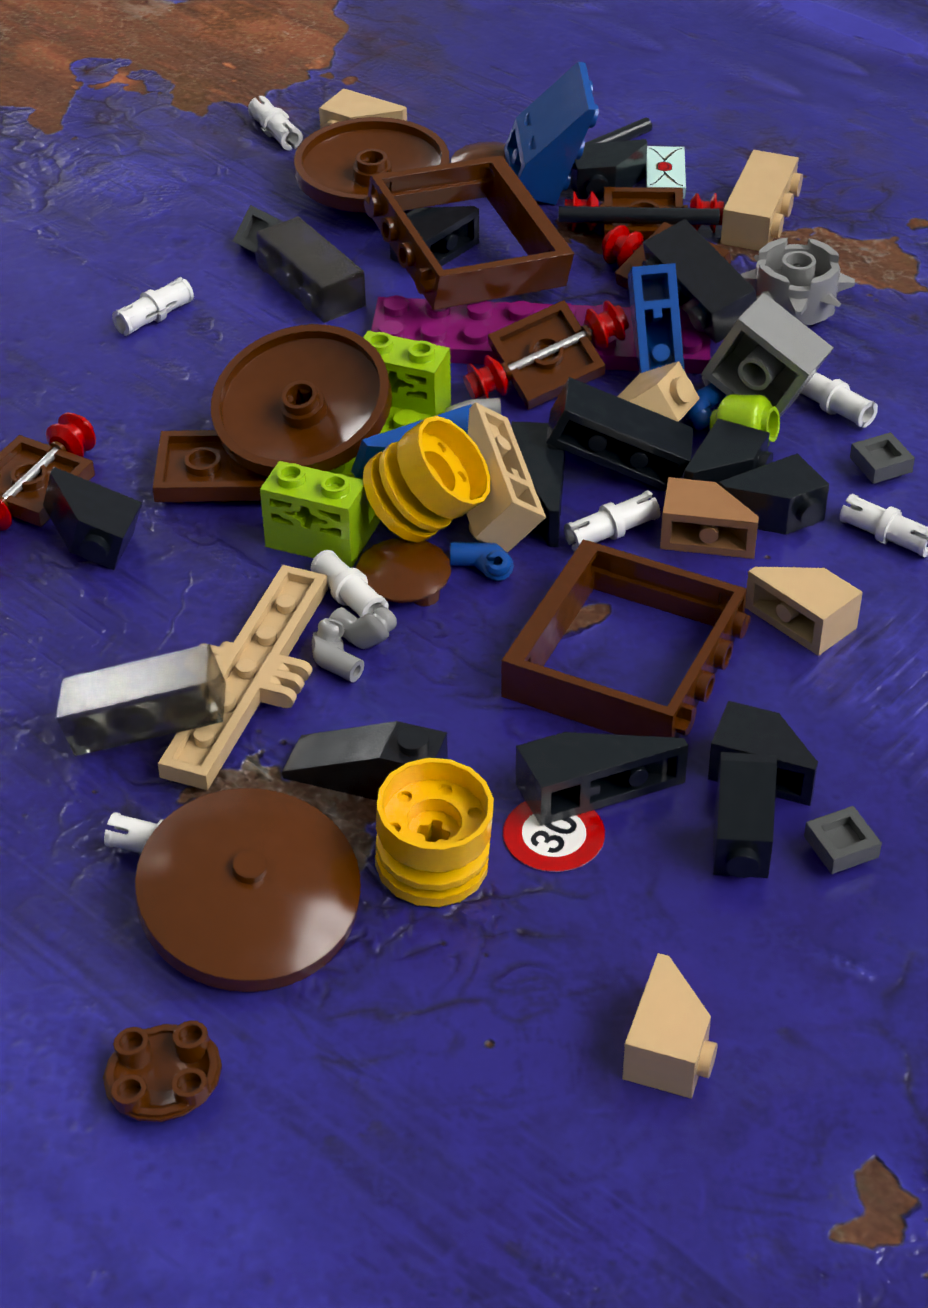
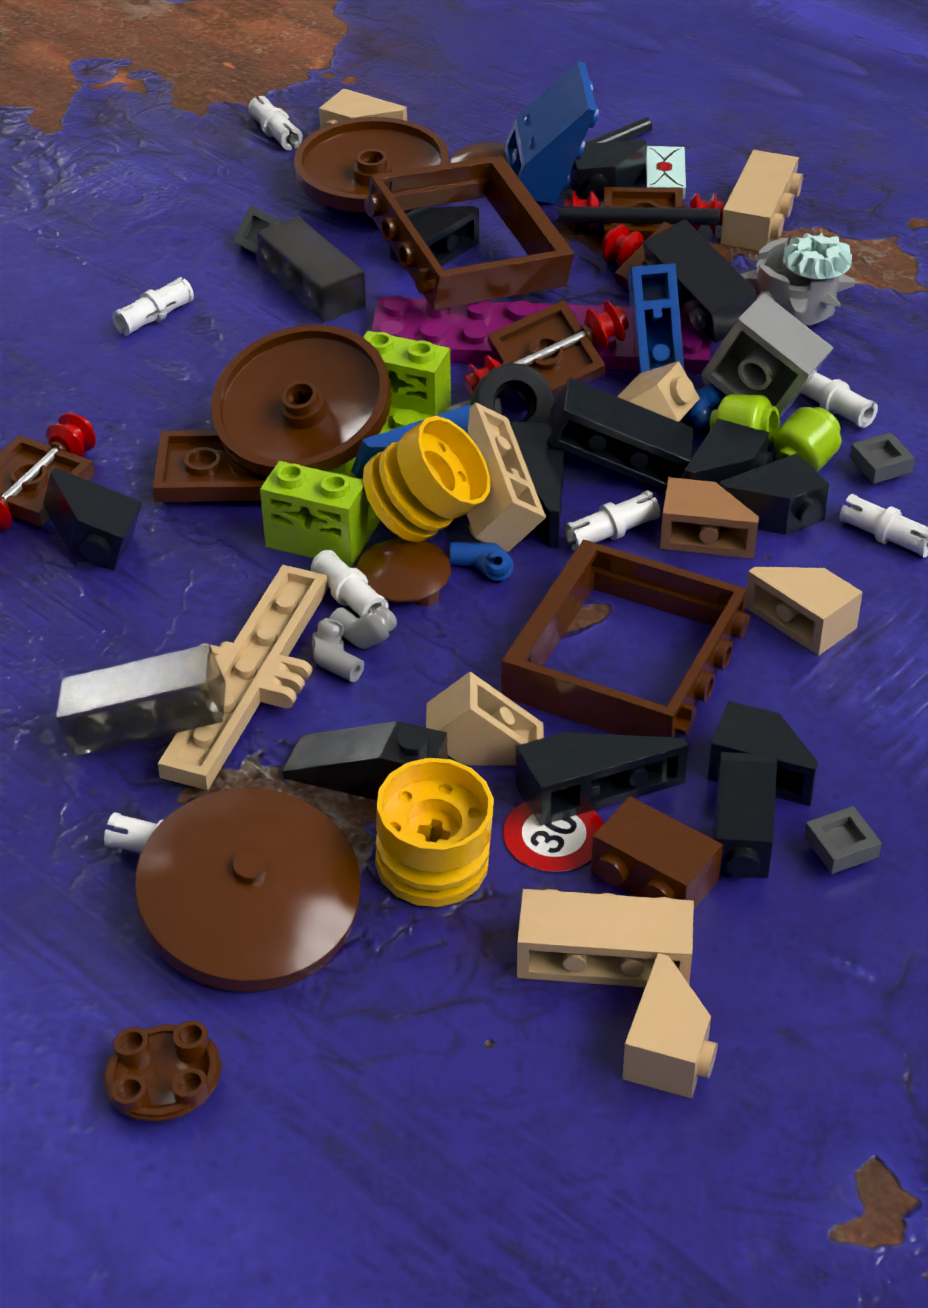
(481, 723): none -> tan slope
(522, 379): none -> black tyre
(601, 937): none -> tan brick
(655, 855): none -> reddish brown brick
(806, 257): none -> light aqua gear
(811, 434): none -> lime head

